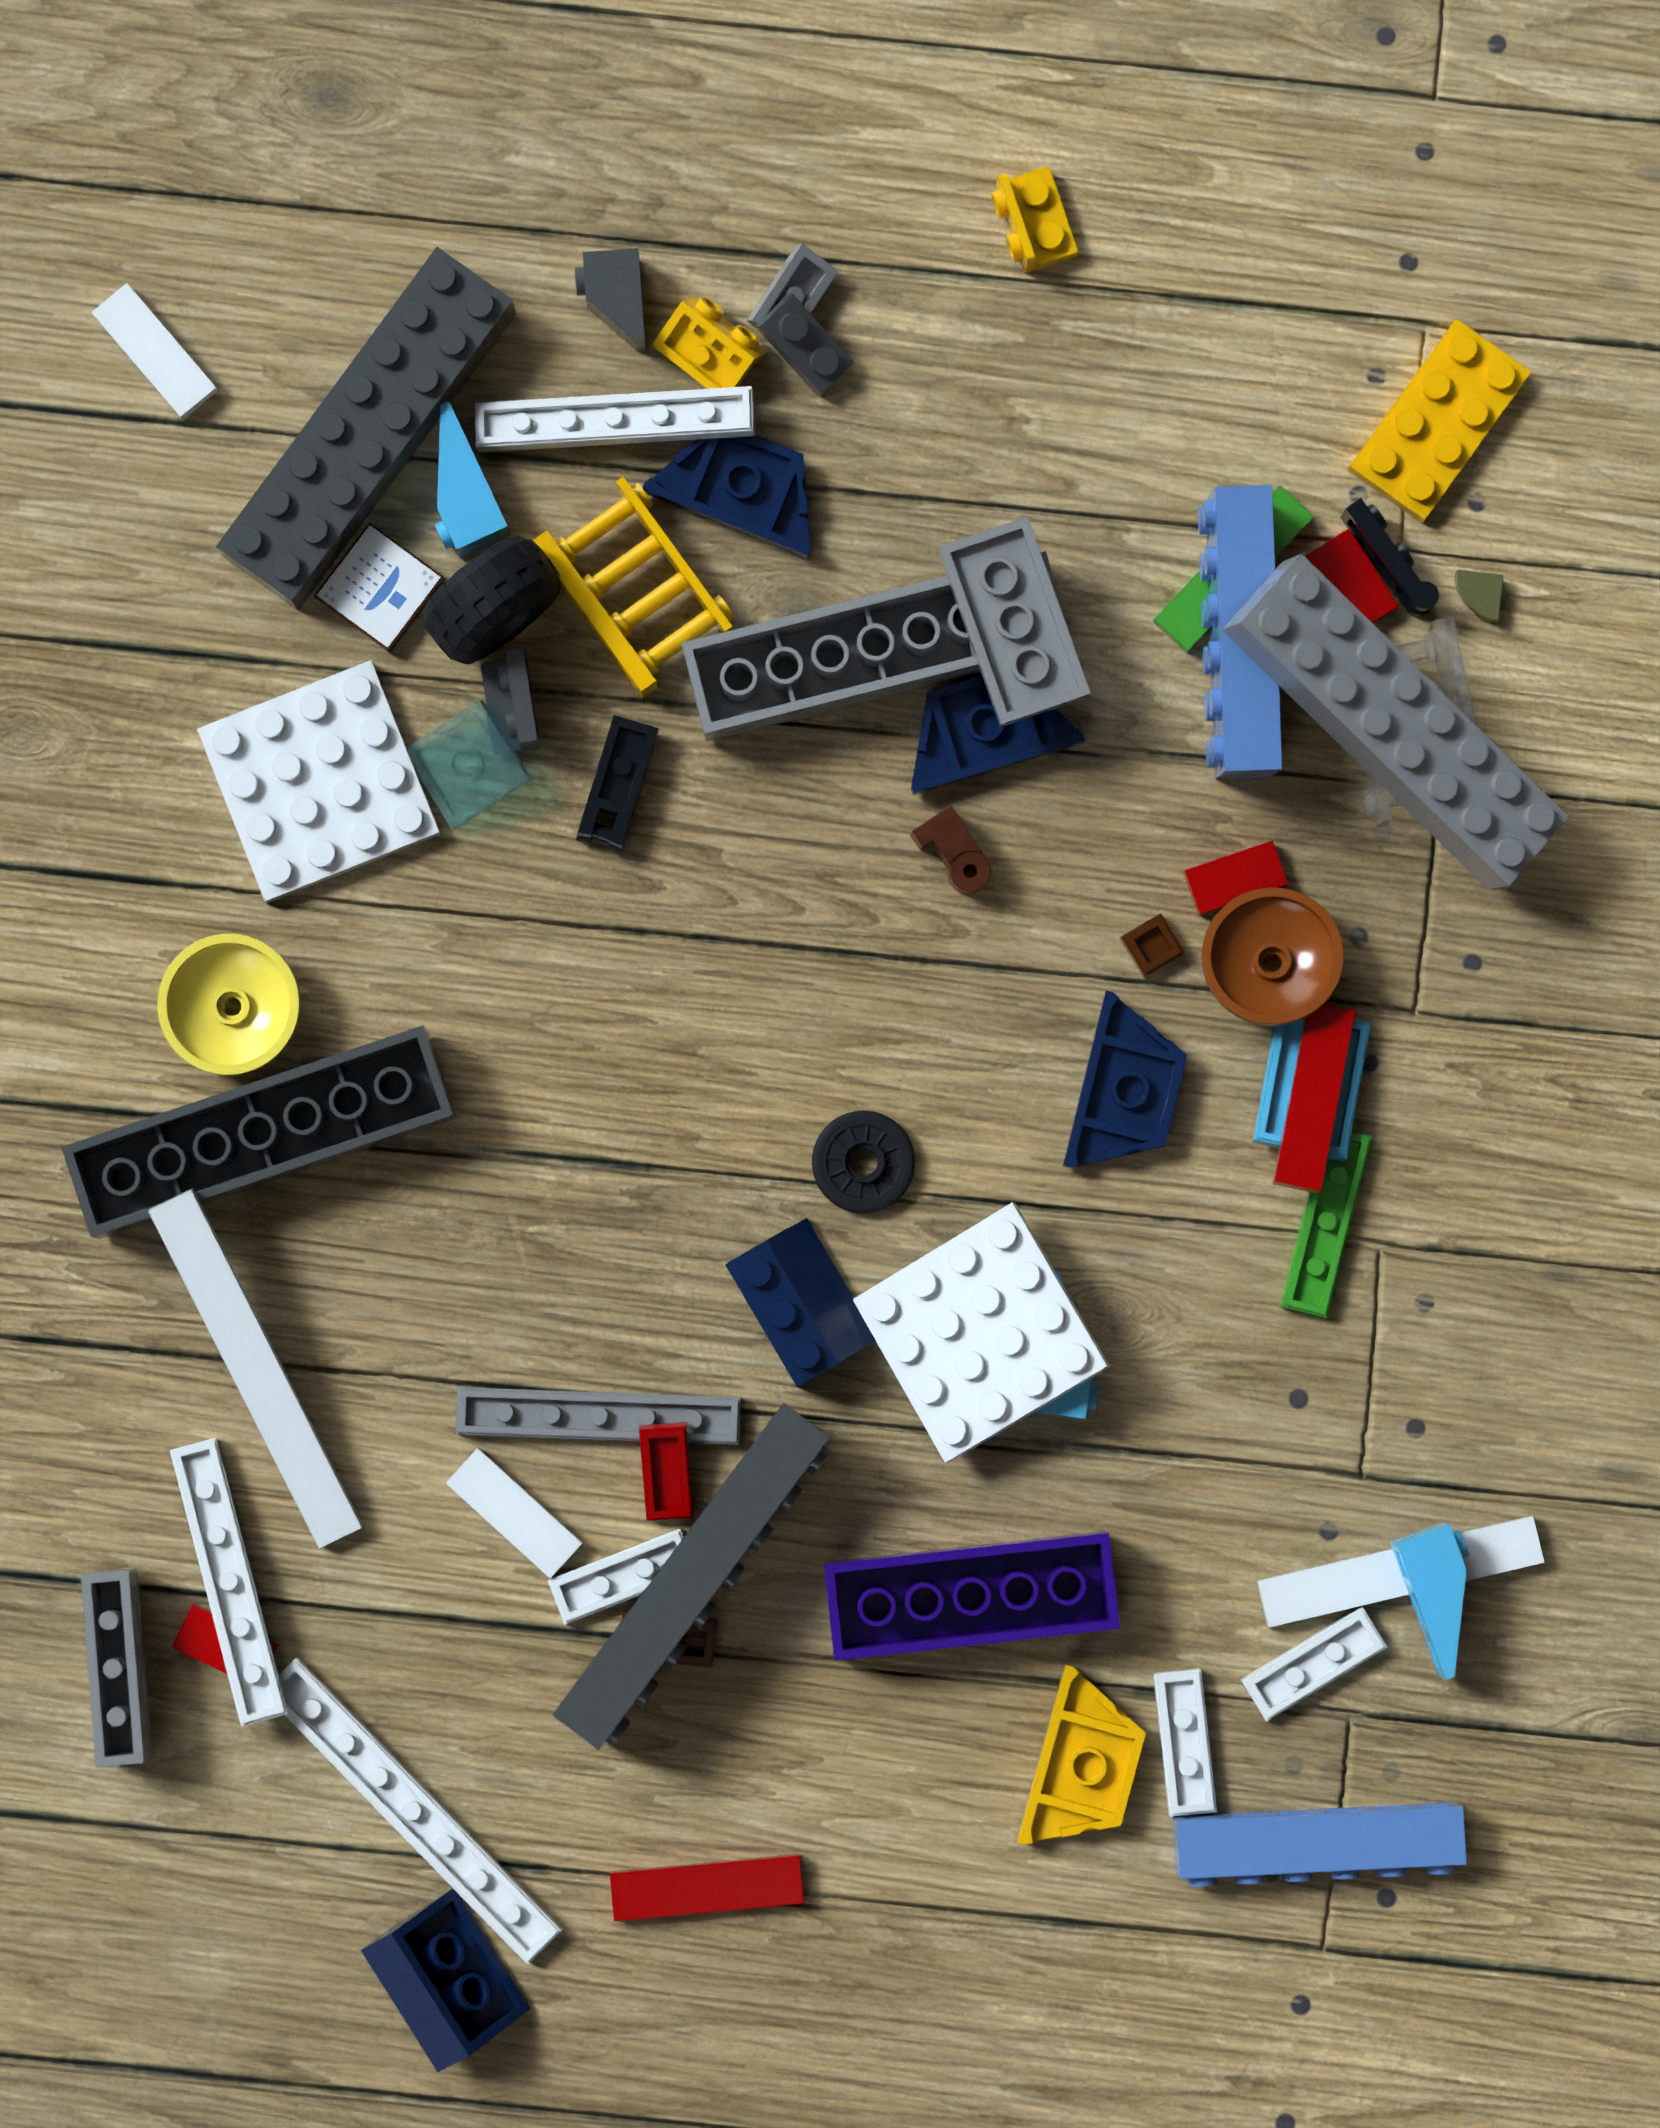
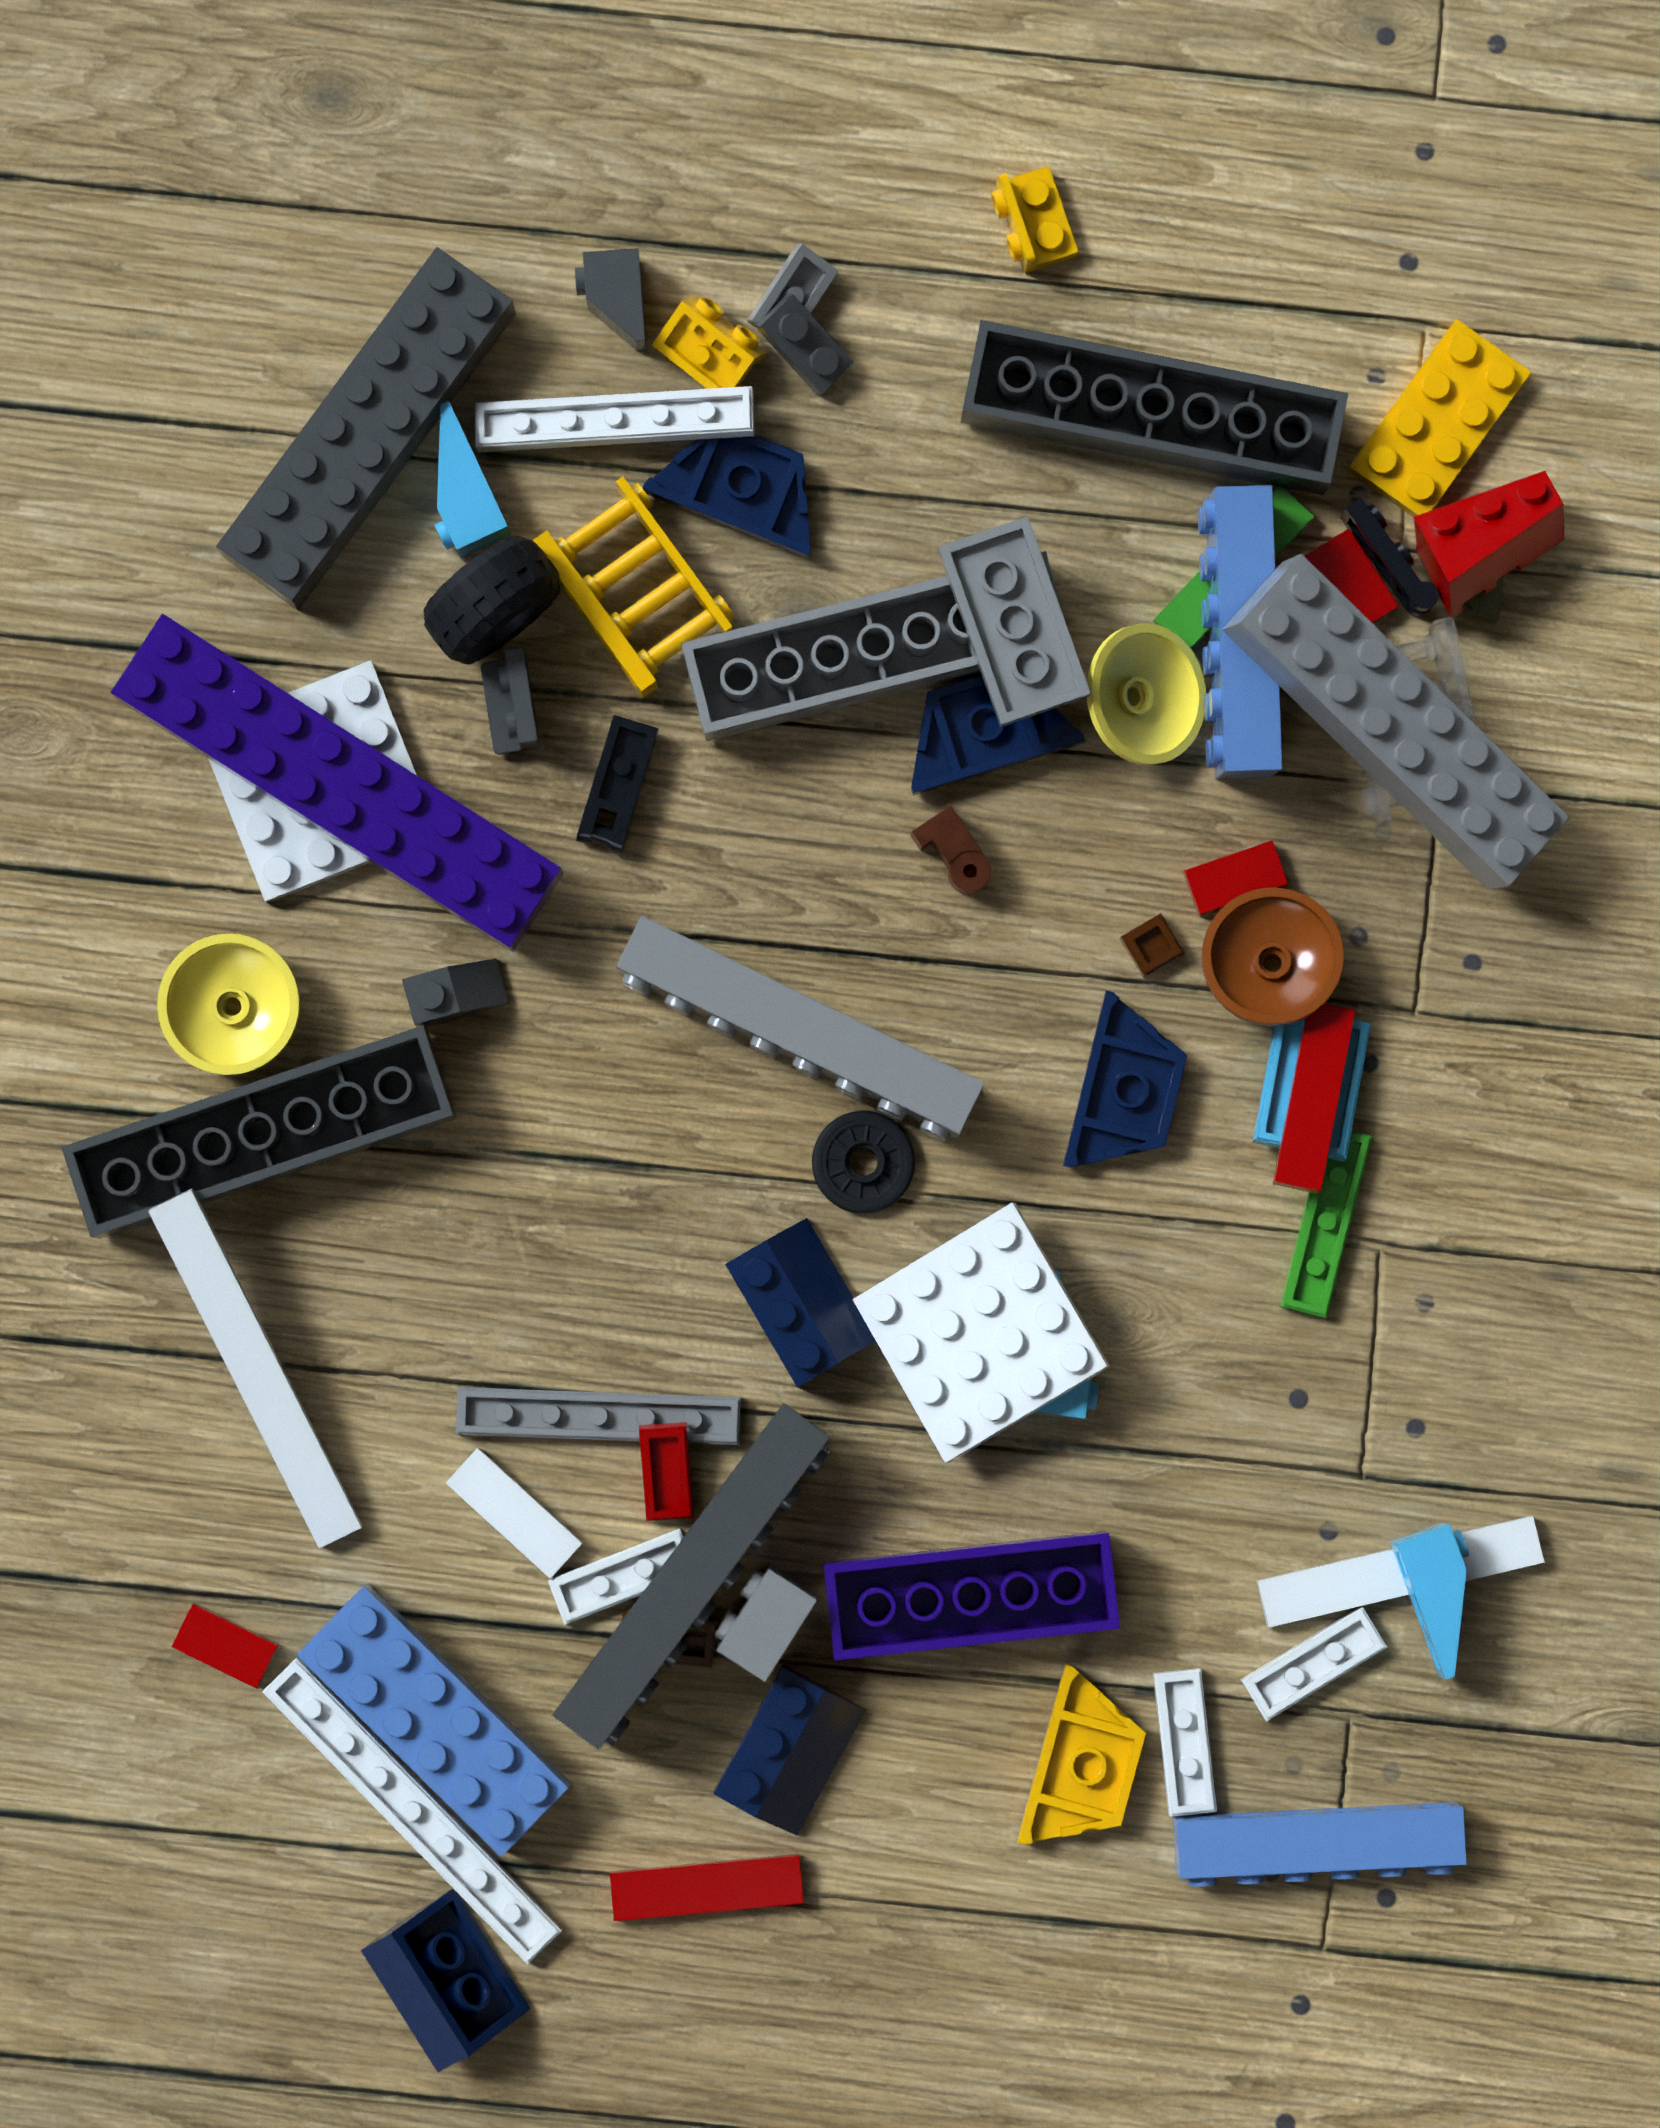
(116, 1667): light grey brick -> none
(154, 351): white tile -> none
(229, 1582): white tile -> none
(337, 782): none -> dark purple brick
(379, 587): white tile -> none
(434, 1719): none -> medium blue brick
(455, 992): none -> dark grey slope
(467, 764): clear light blue tile -> none
(765, 1622): none -> light grey brick
(789, 1750): none -> dark blue slope
(798, 1028): none -> light grey brick
(1154, 407): none -> dark grey brick
(1163, 690): none -> light yellow dish
(1487, 536): none -> red wedge

